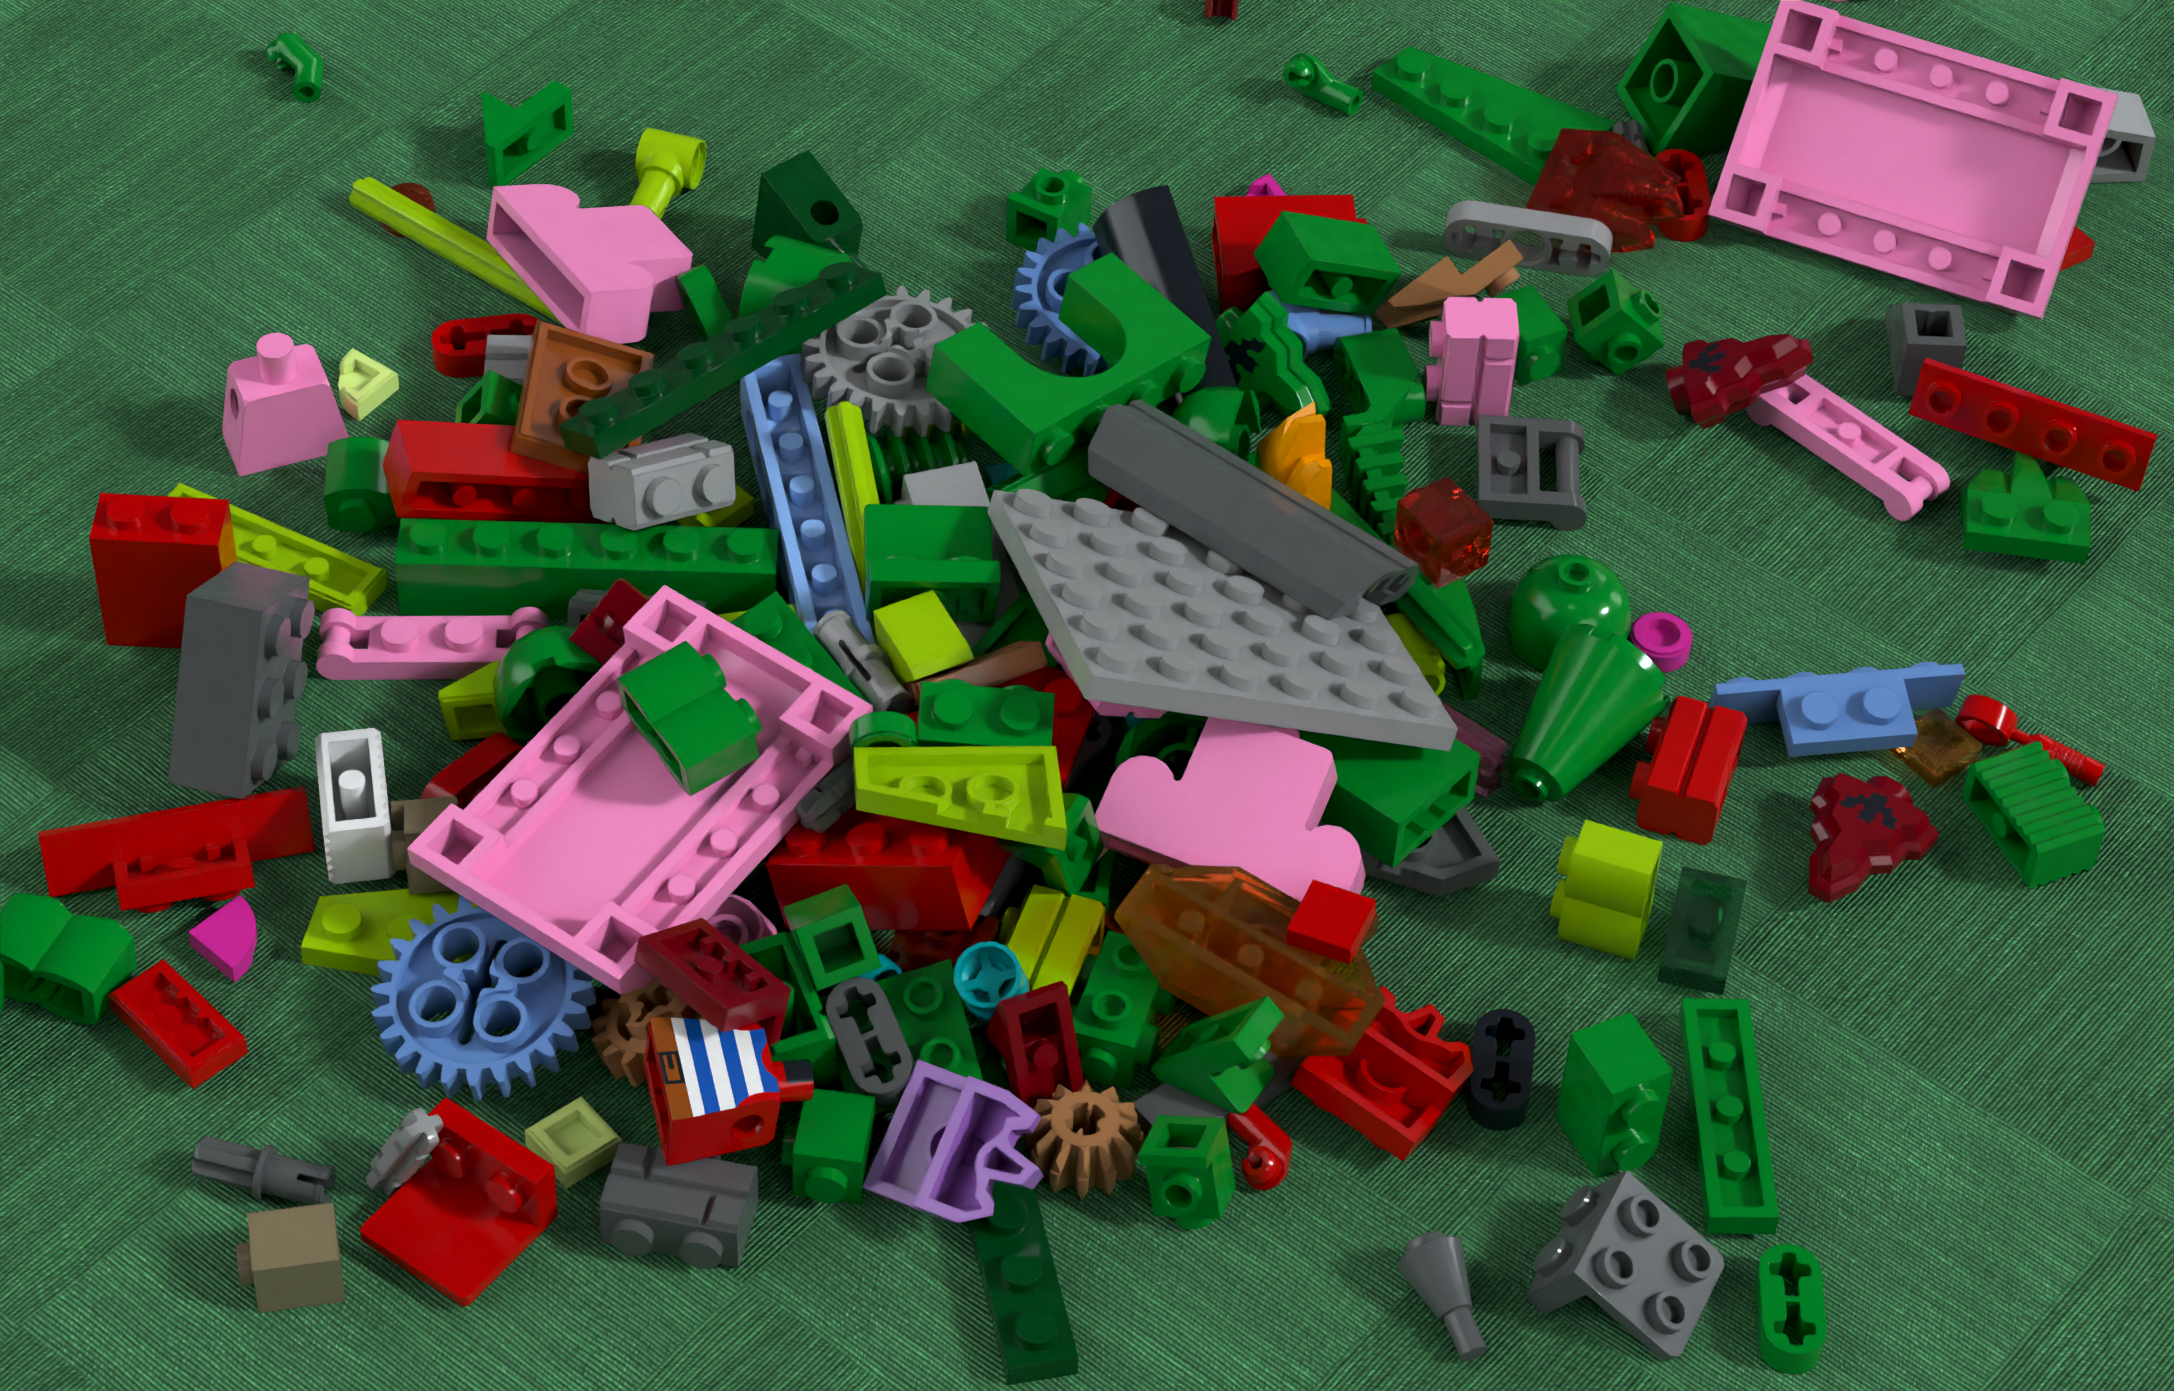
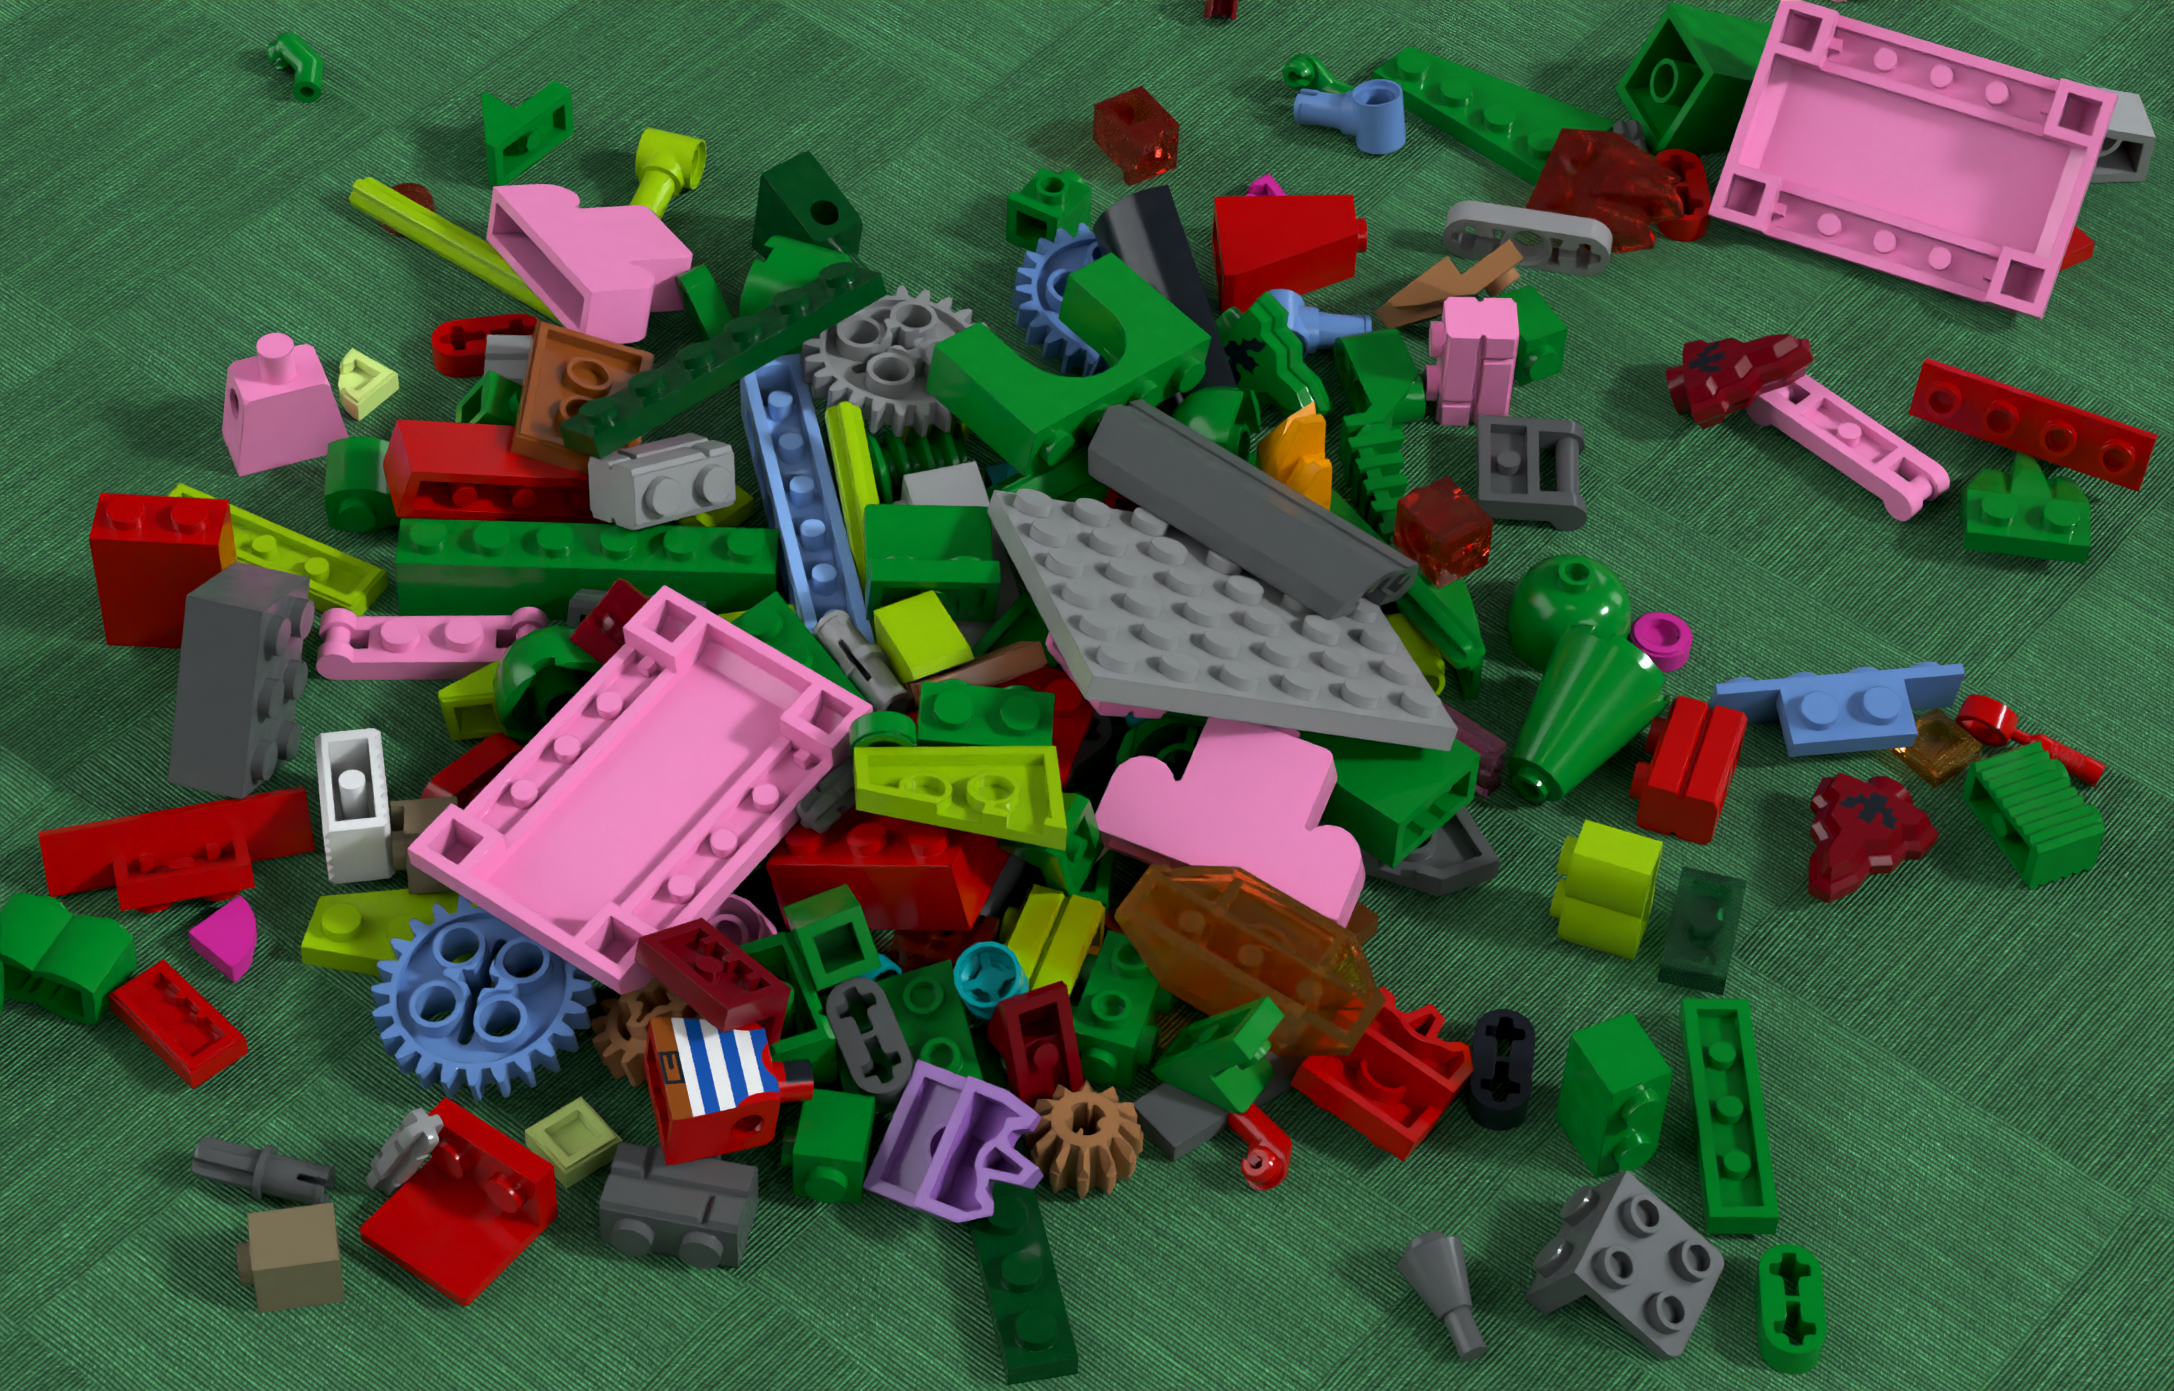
(690, 716): green brick -> none
(1136, 134): none -> clear red brick
(1188, 1182): green brick -> none
(1327, 263): green brick -> none
(1331, 921): red tile -> none
(1368, 112): none -> medium blue pin
(1616, 322): green brick -> none
(1920, 333): dark grey slope -> none

